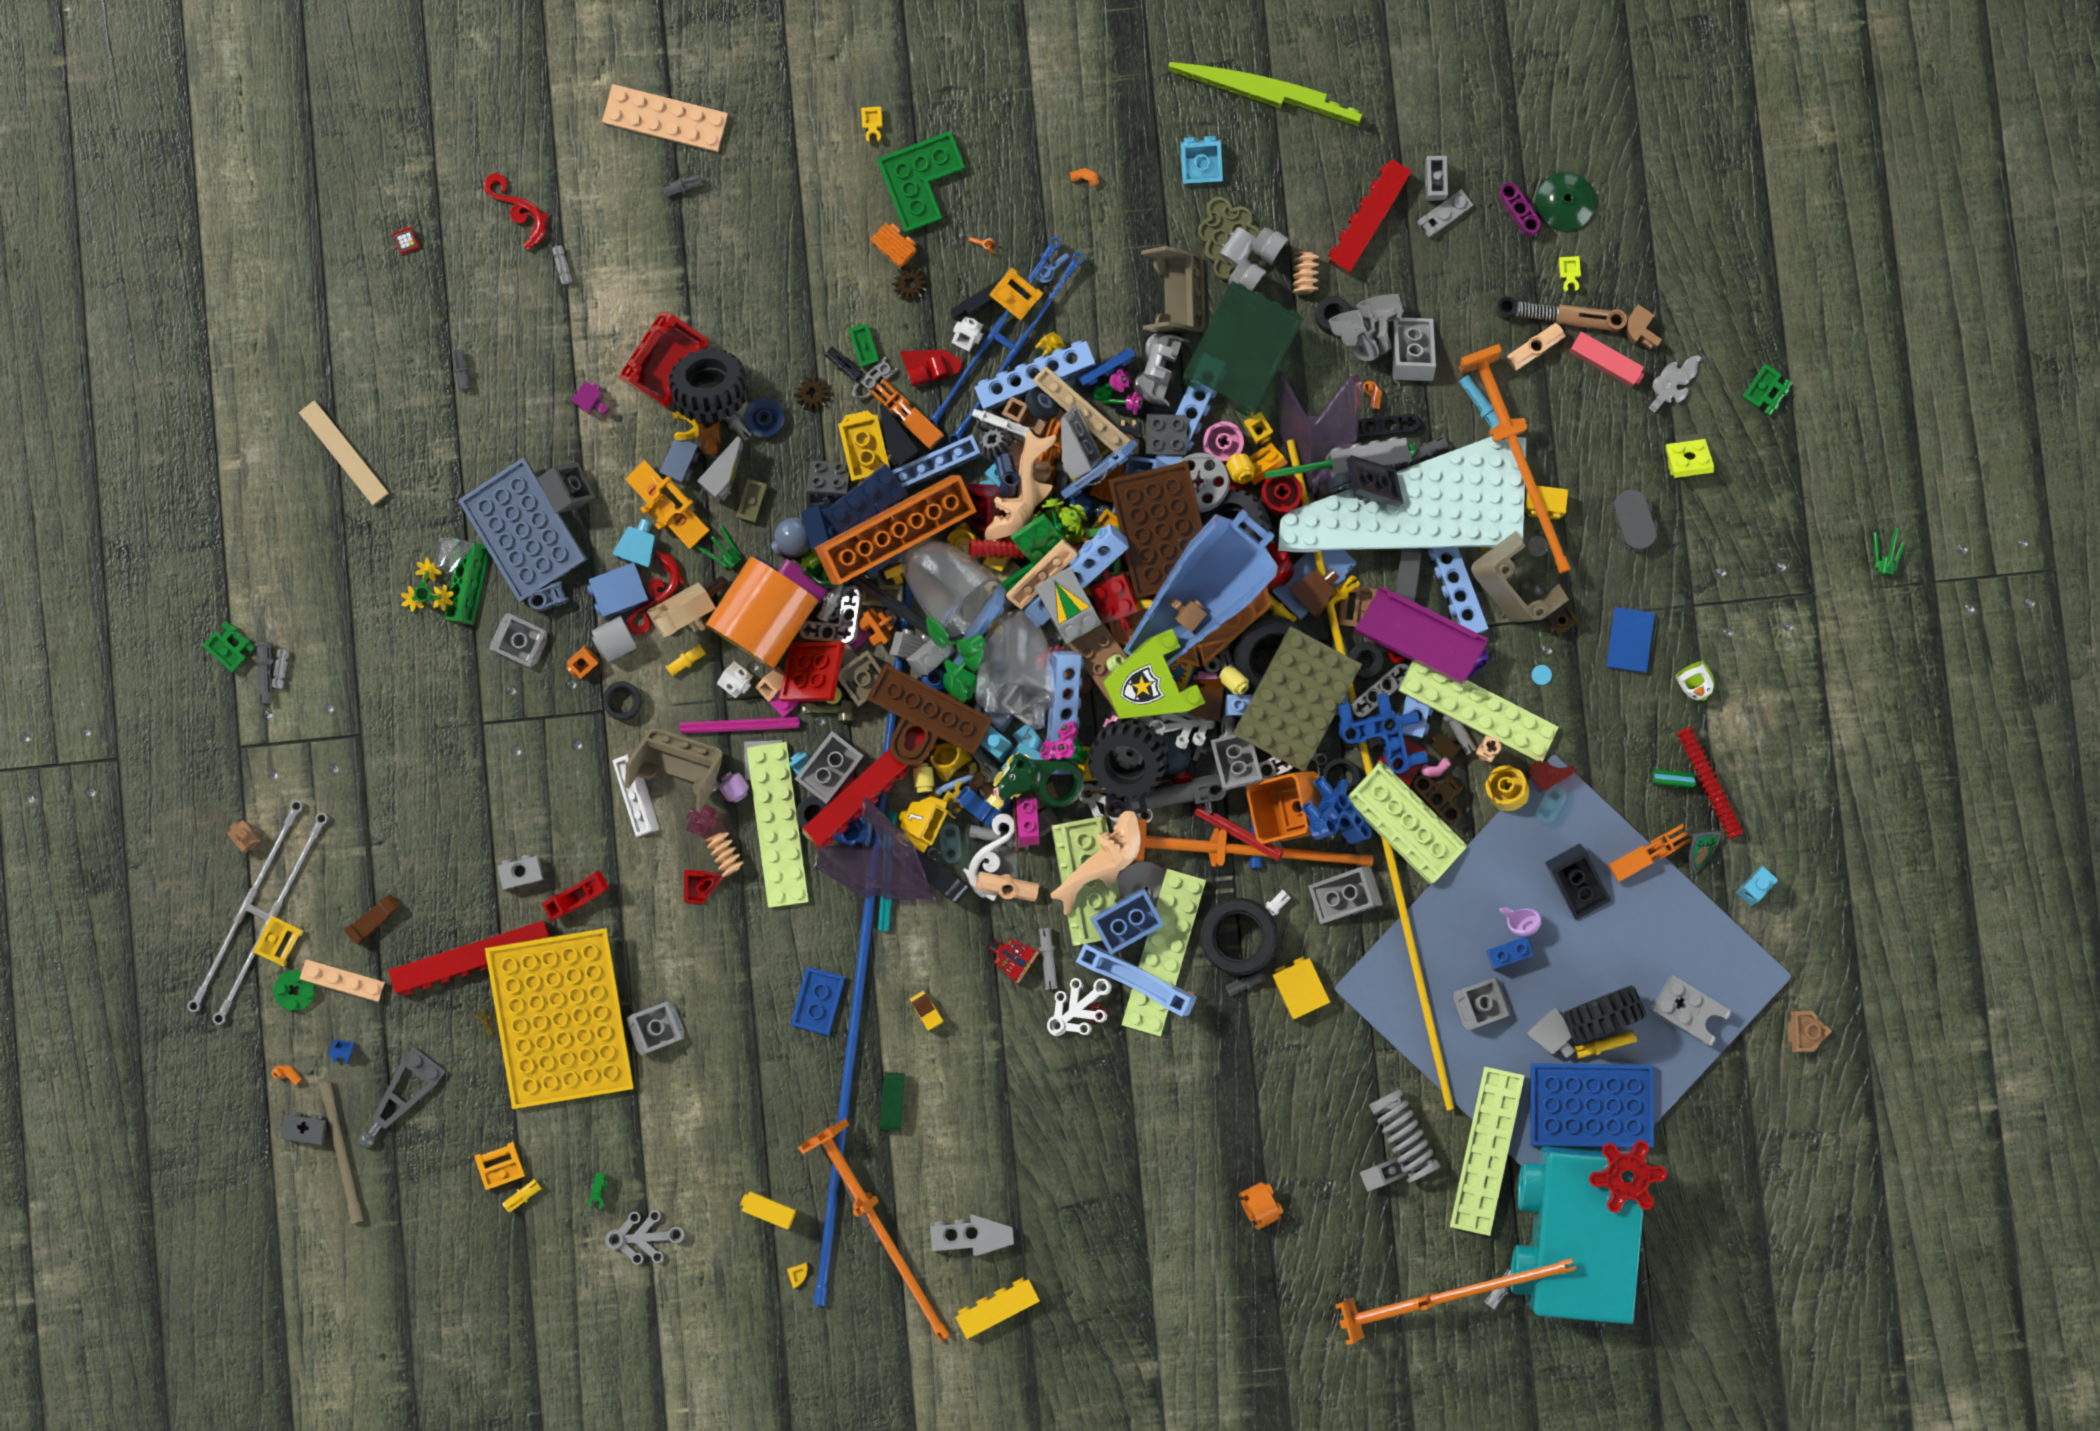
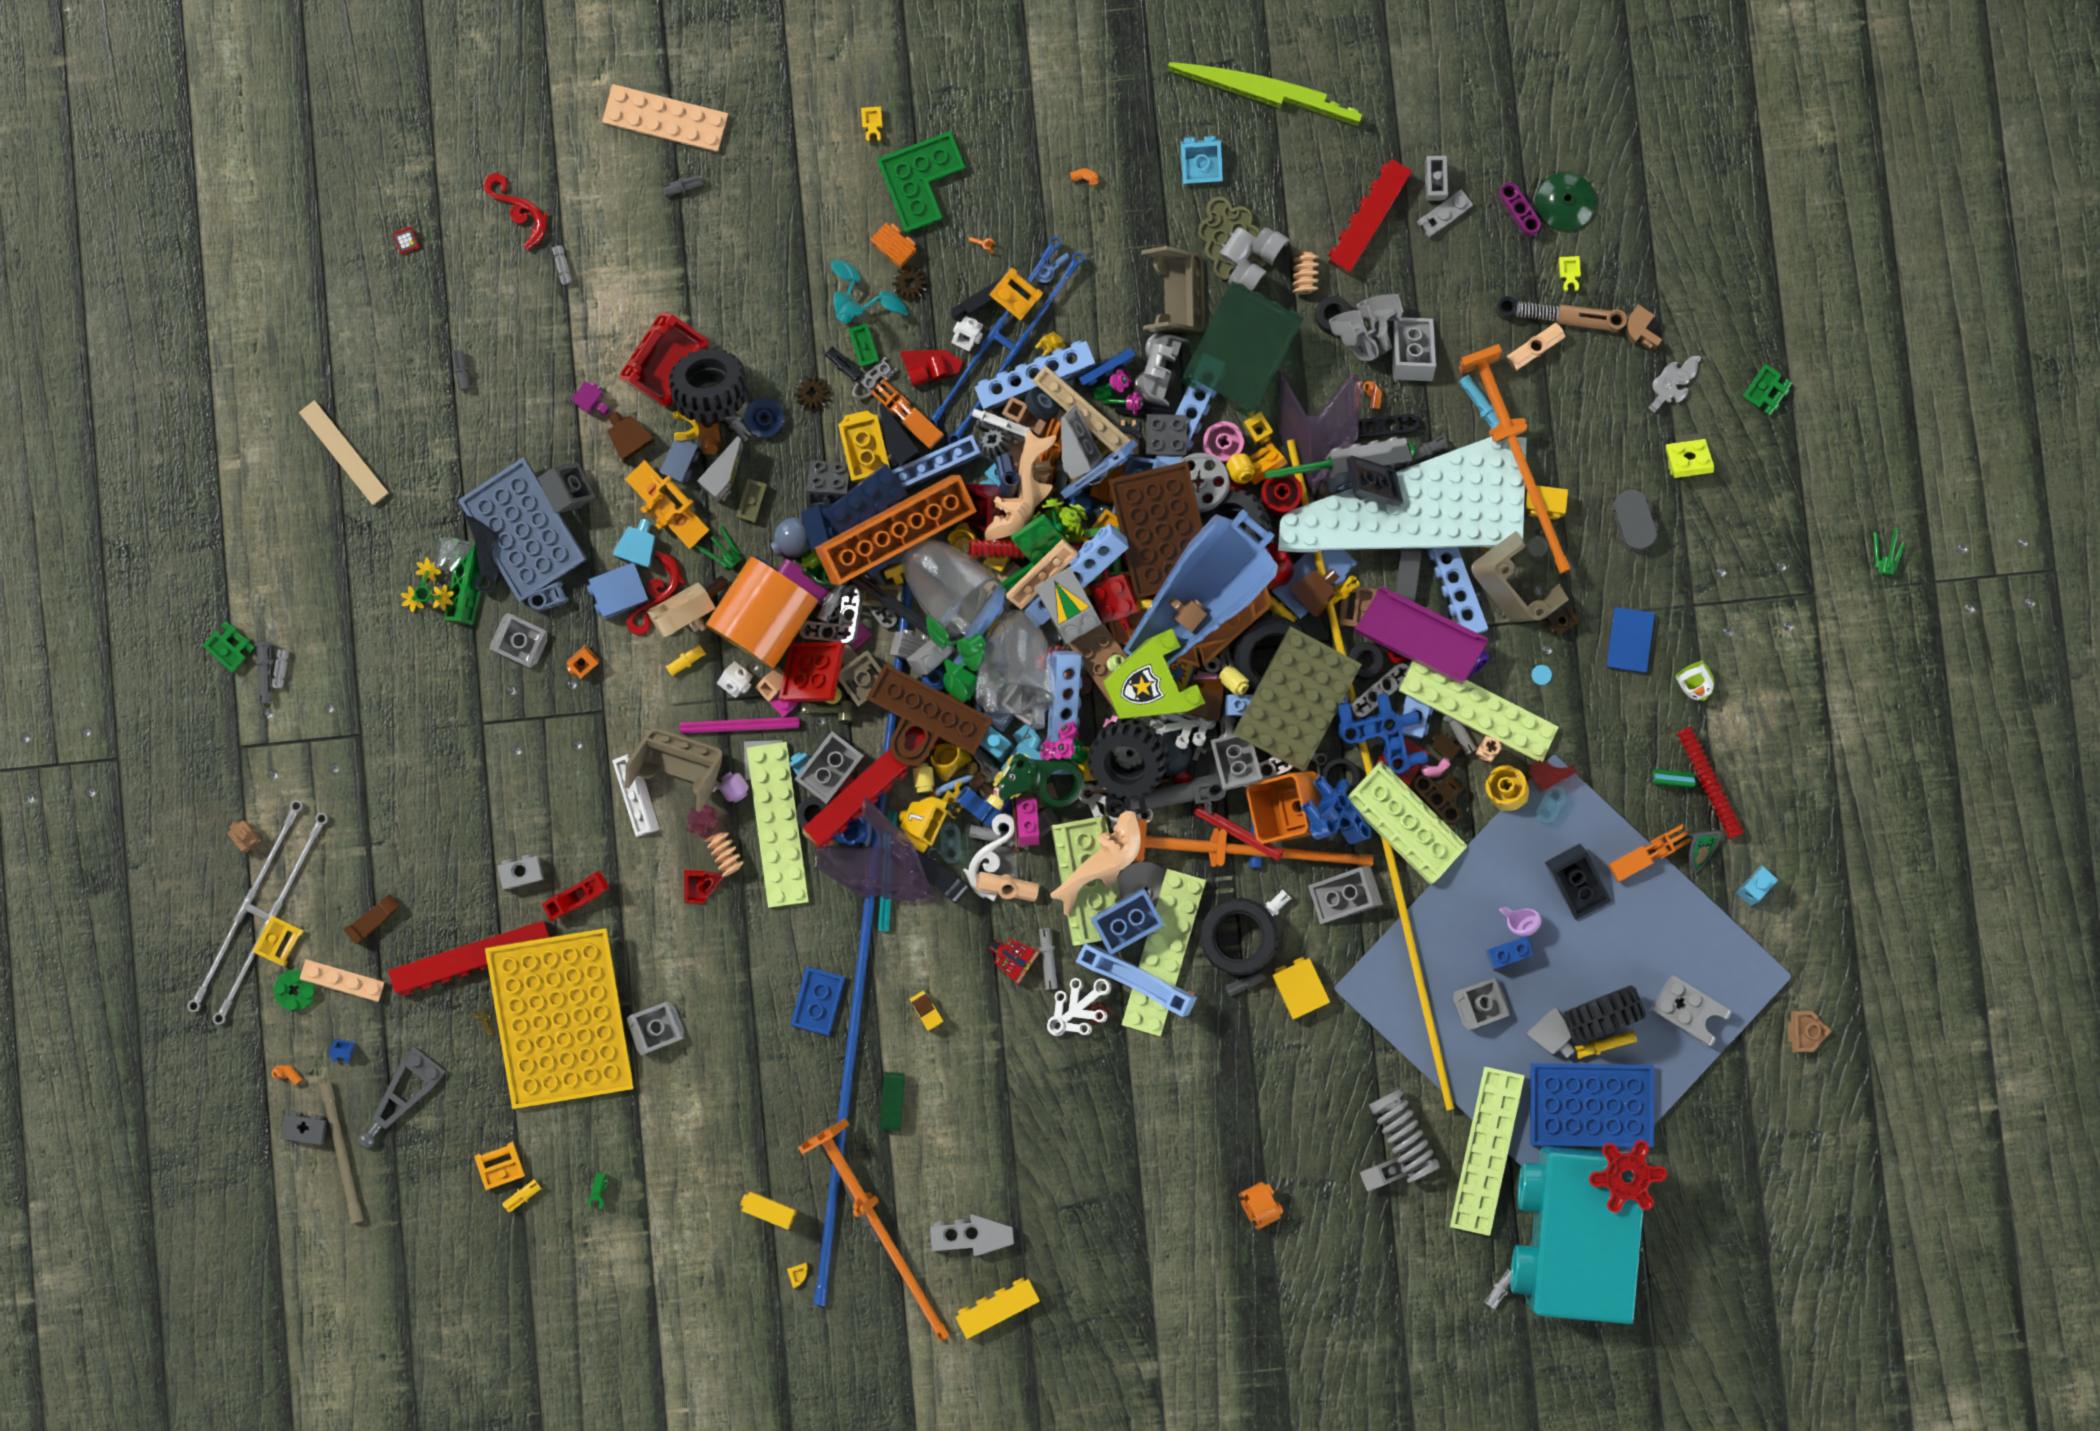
(485, 541): none -> black piece
(613, 639): light grey piece -> none
(617, 686): black tyre -> none
(628, 436): none -> reddish brown torso
(640, 1237): light grey plant -> none
(846, 307): none -> teal plant
(880, 624): orange hips -> none
(1354, 1320): orange piece -> none
(1607, 360): coral brick -> none

